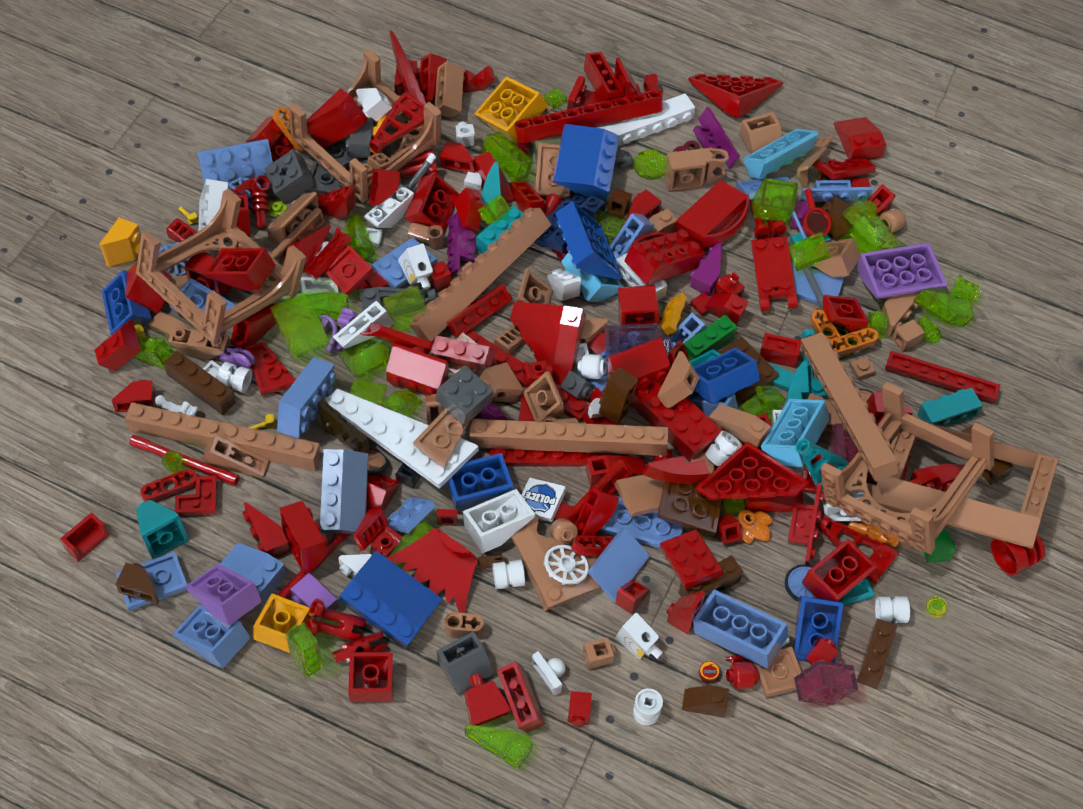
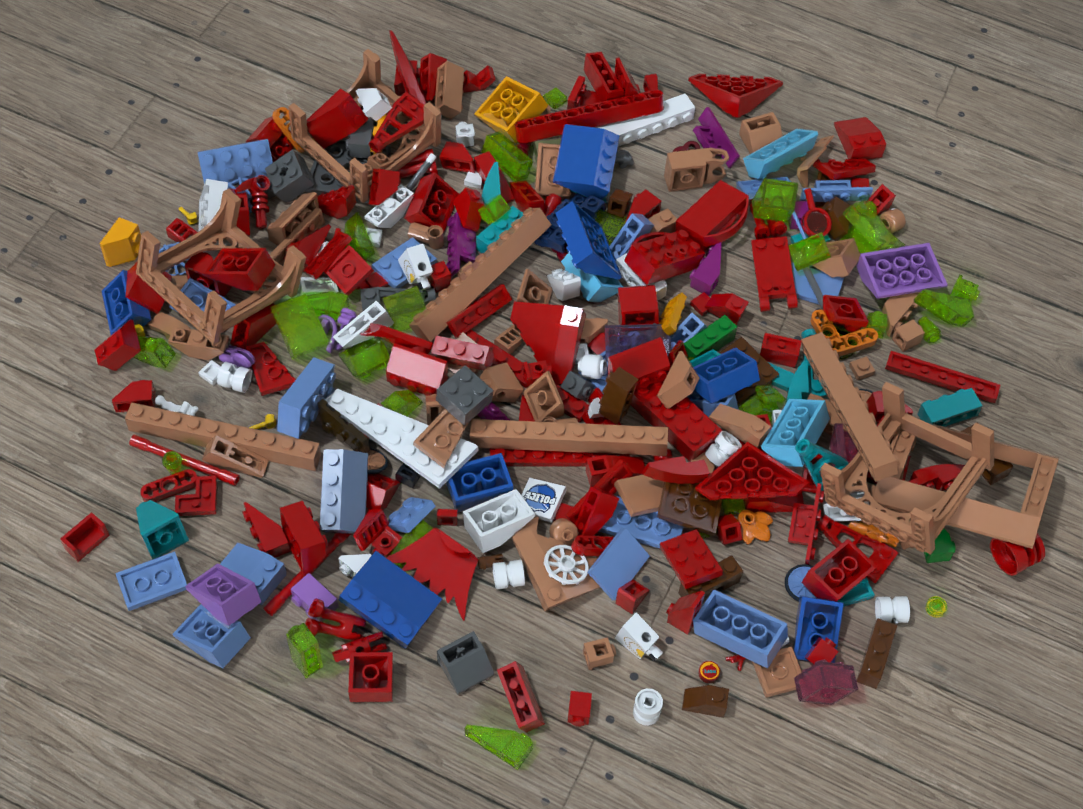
(136, 583): reddish brown slope -> none
(199, 382): reddish brown brick -> none
(276, 208): lime plant -> none
(277, 619): light orange slope -> none
(368, 391): clear neon green piece -> none
(463, 618): nougat beam -> none
(484, 701): red torso -> none
(549, 671): white tile -> none
(650, 164): clear neon green tile -> none
(729, 284): red brick -> none
(742, 675): red head -> none

